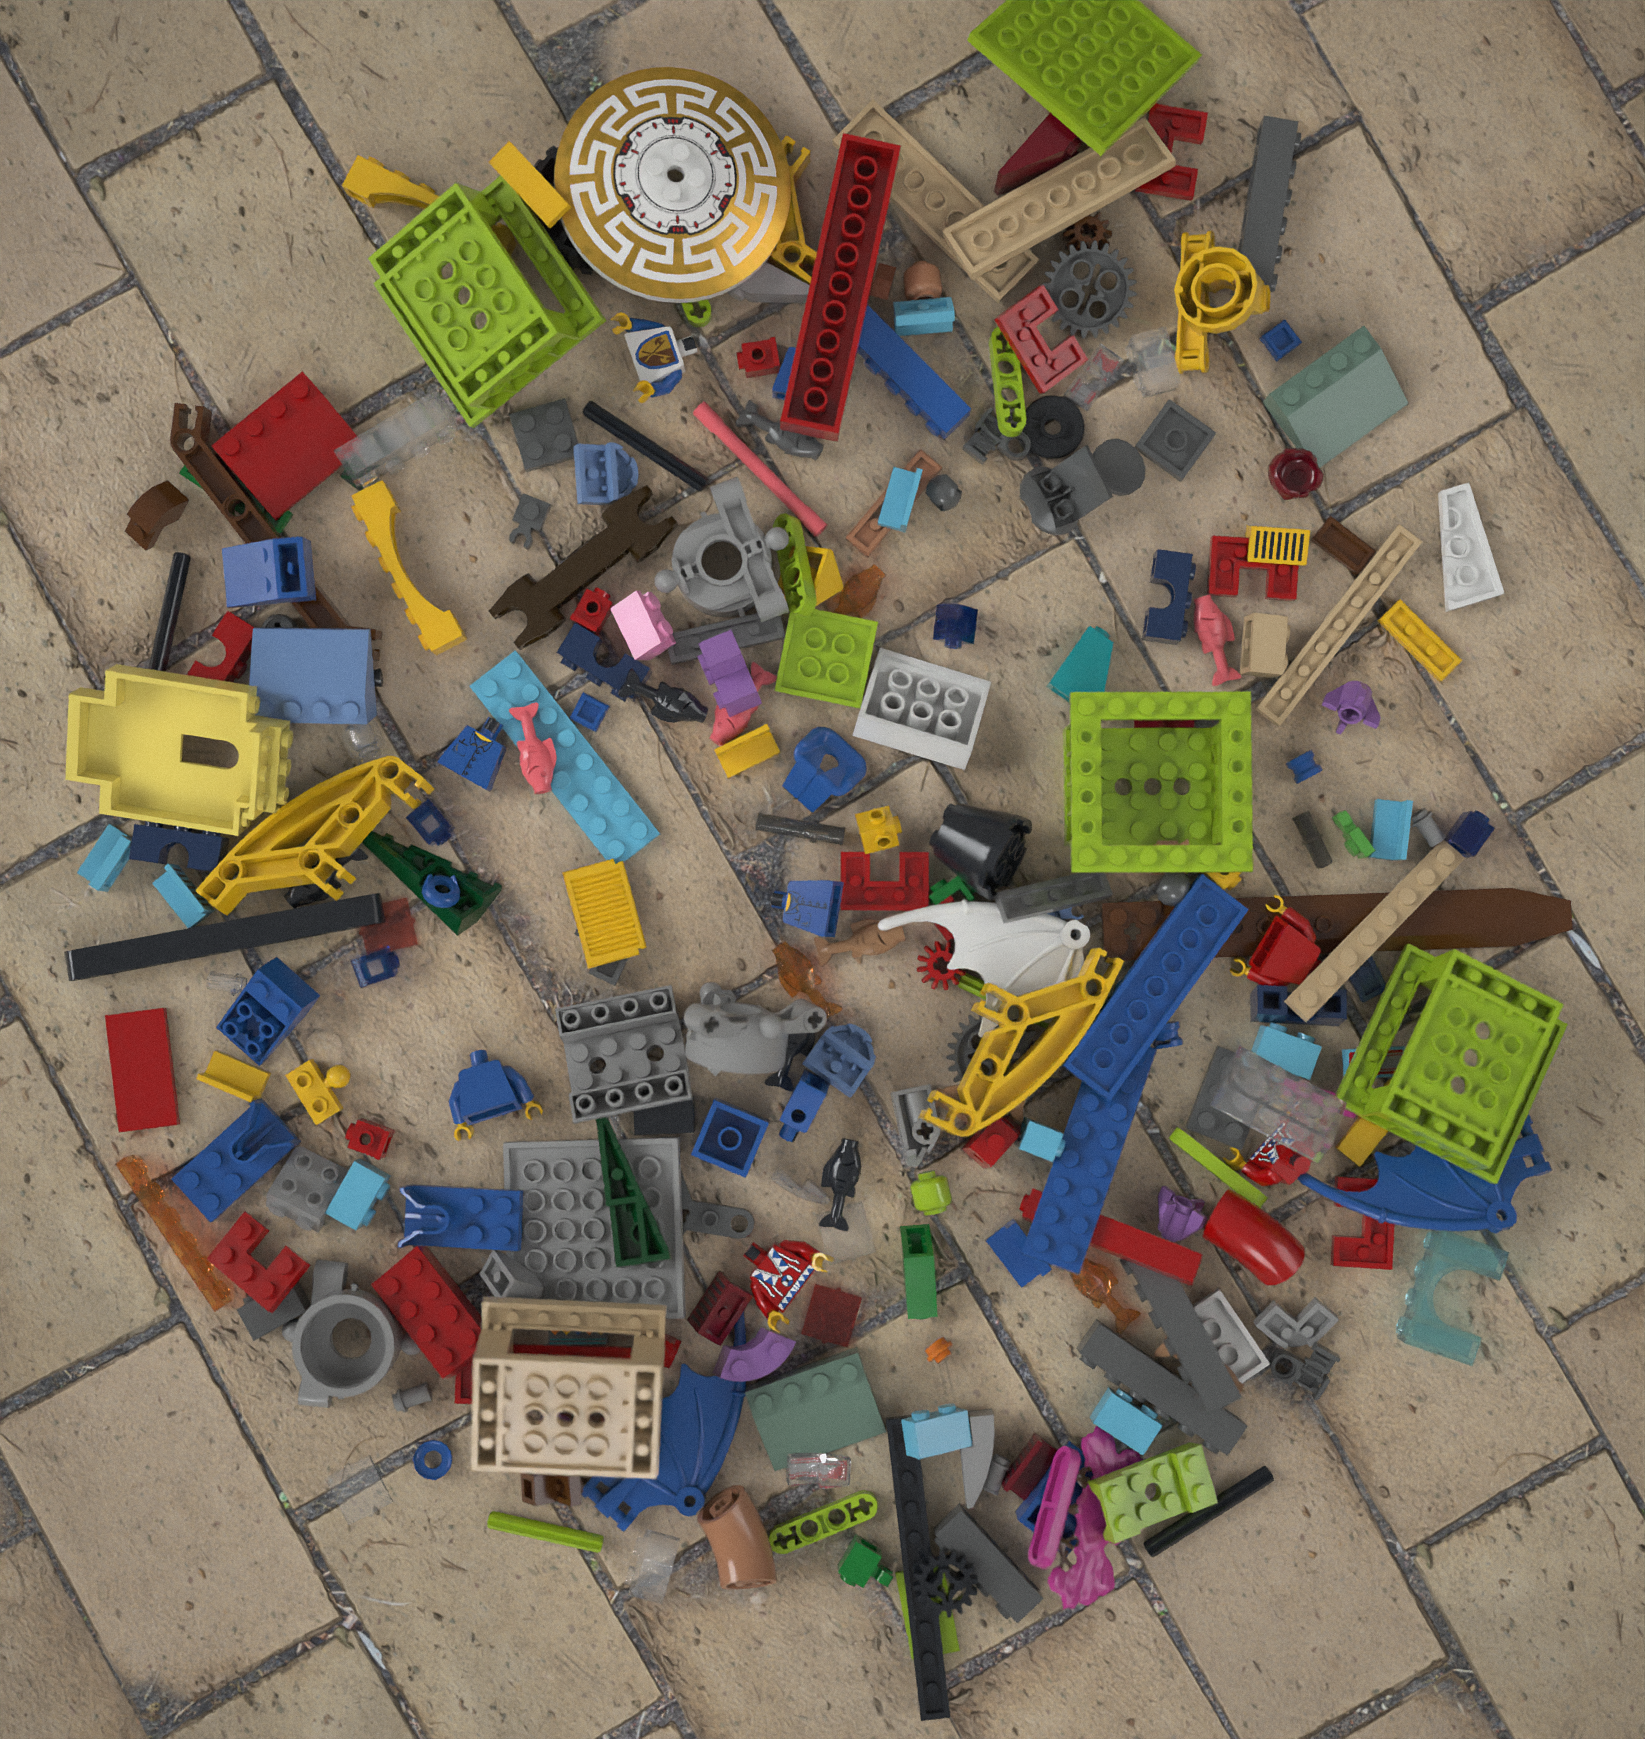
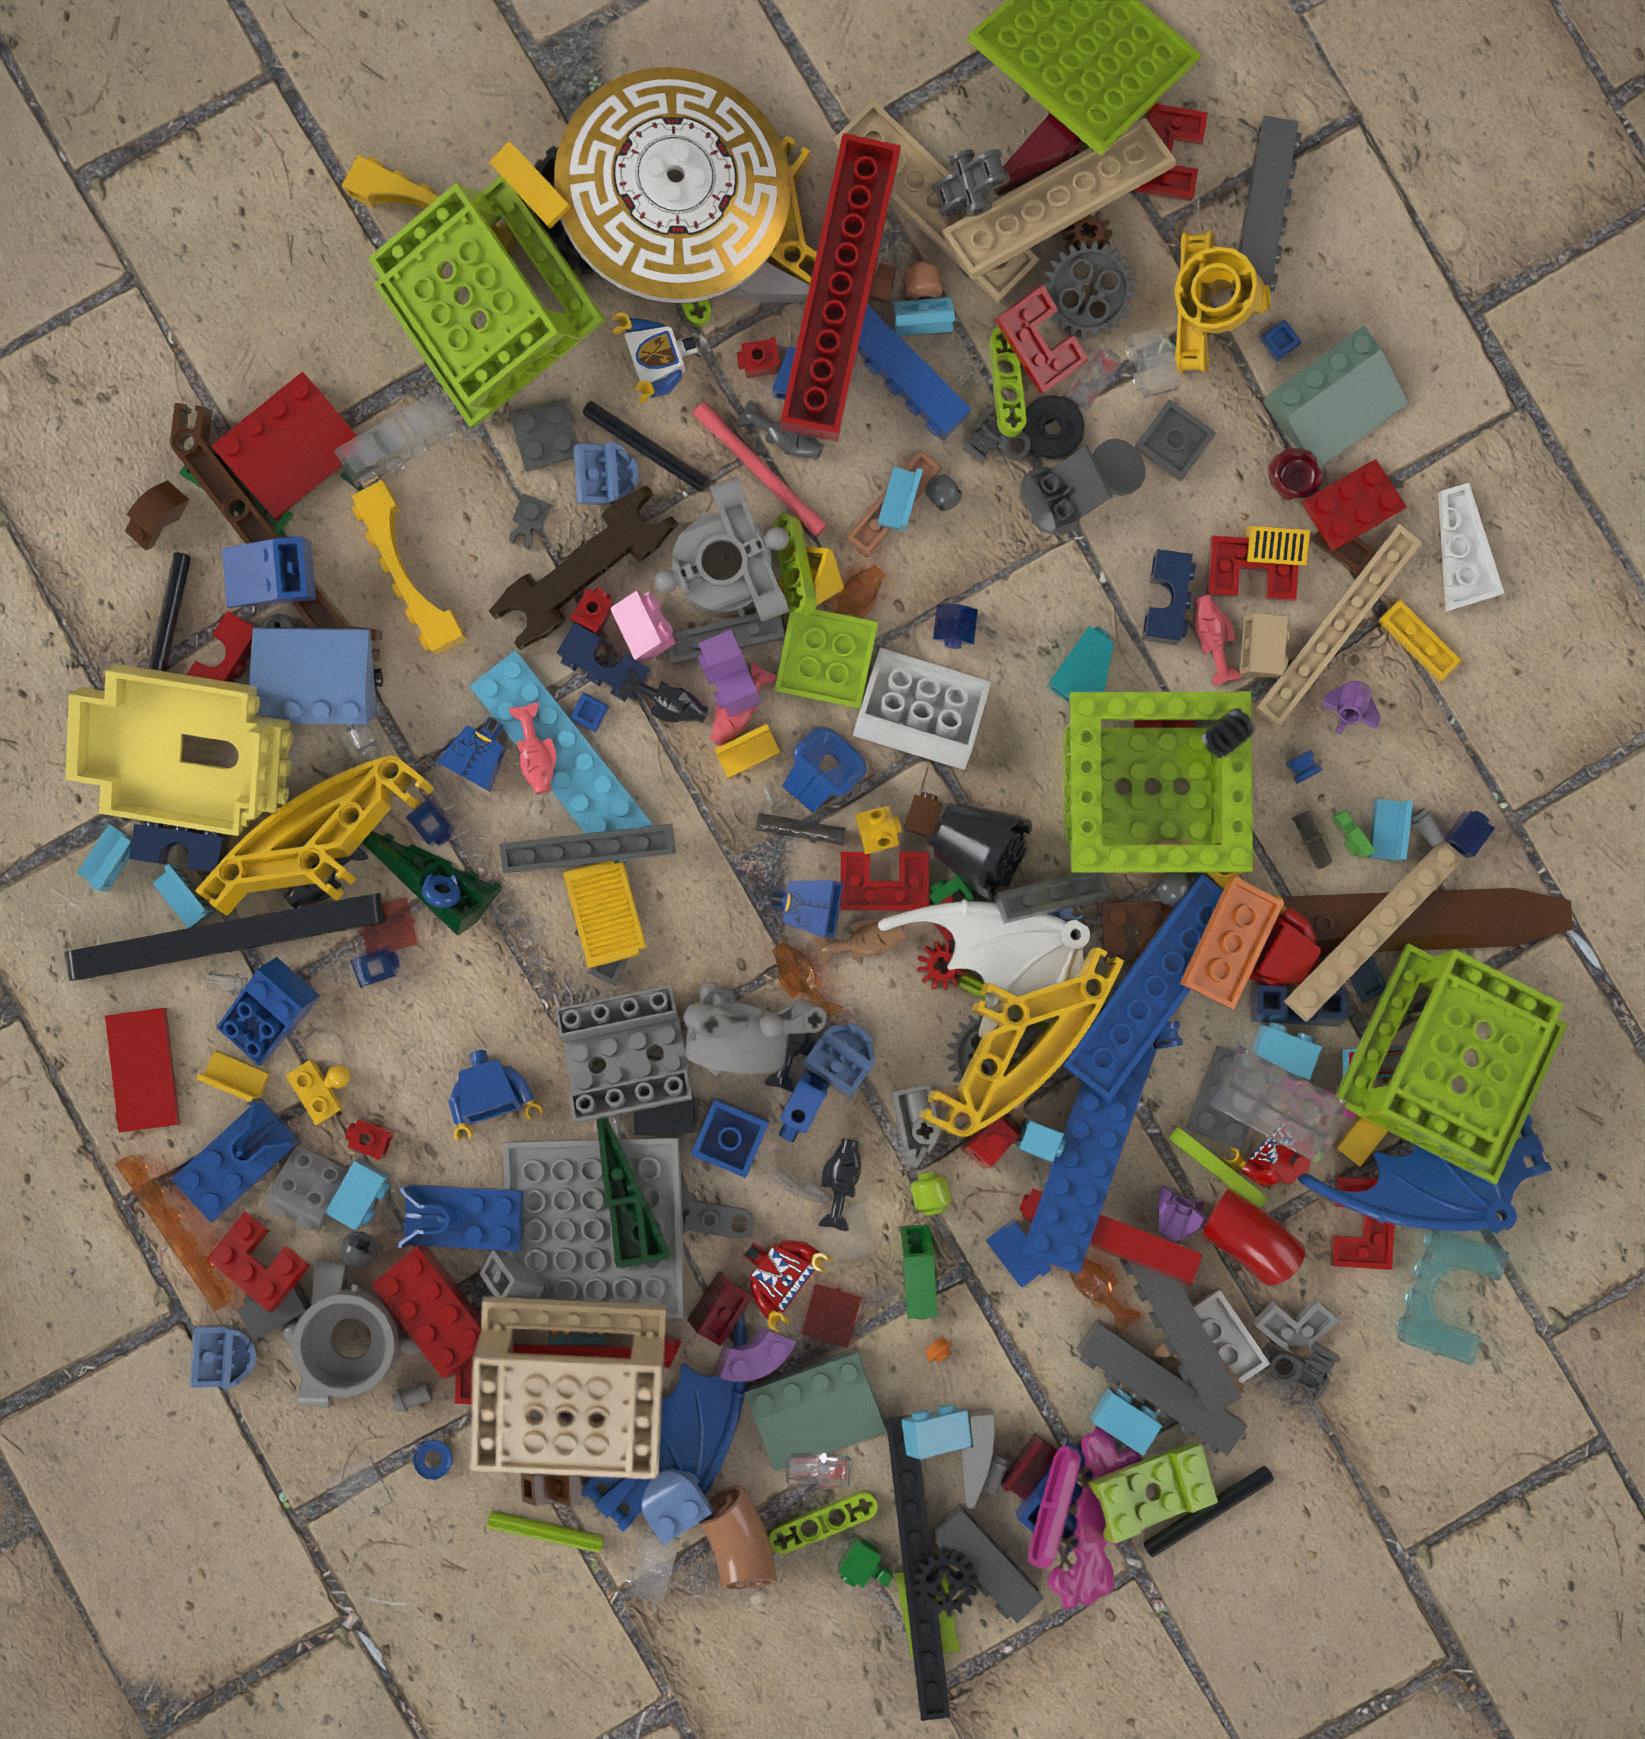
(220, 1356): none -> medium blue slope
(358, 1250): none -> dark grey piece
(588, 848): none -> dark grey plate
(674, 1503): none -> medium blue slope
(923, 814): none -> reddish brown brick
(970, 182): none -> dark grey axle
(1228, 733): none -> black gear
(1232, 942): none -> orange plate
(1354, 505): none -> red plate

